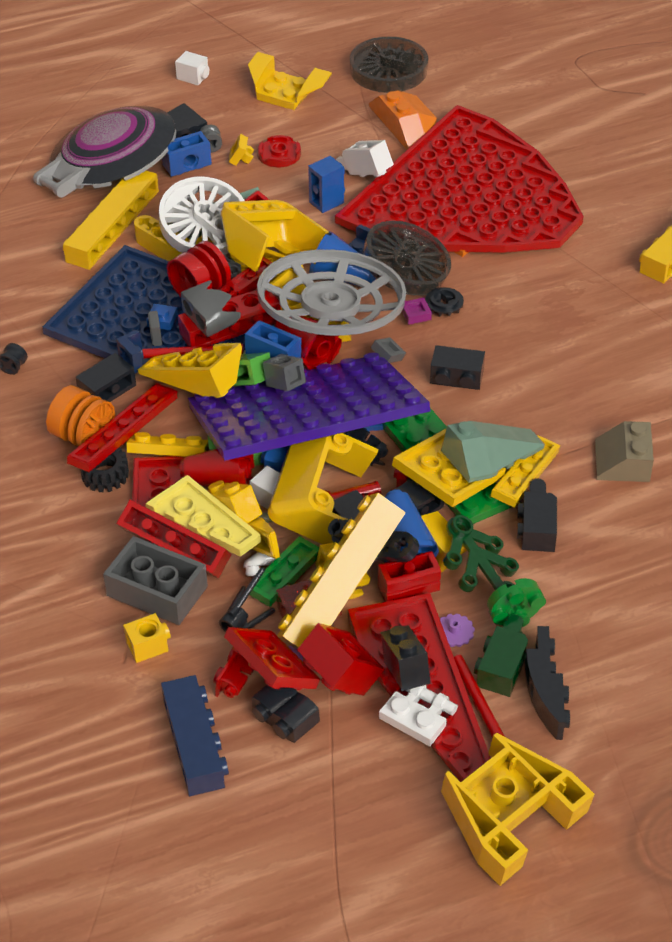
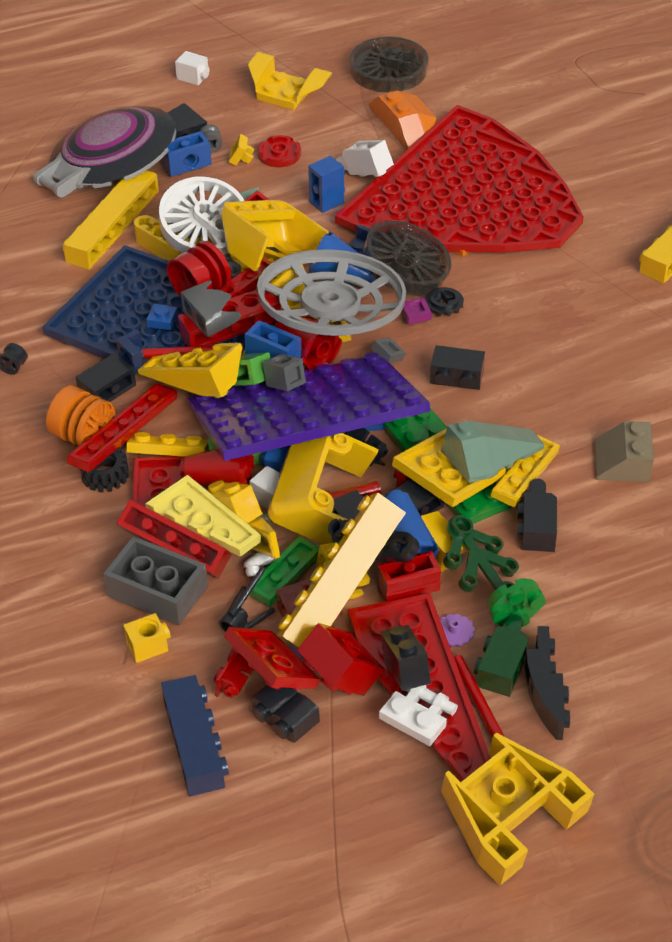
(155, 328): dark grey tile -> none

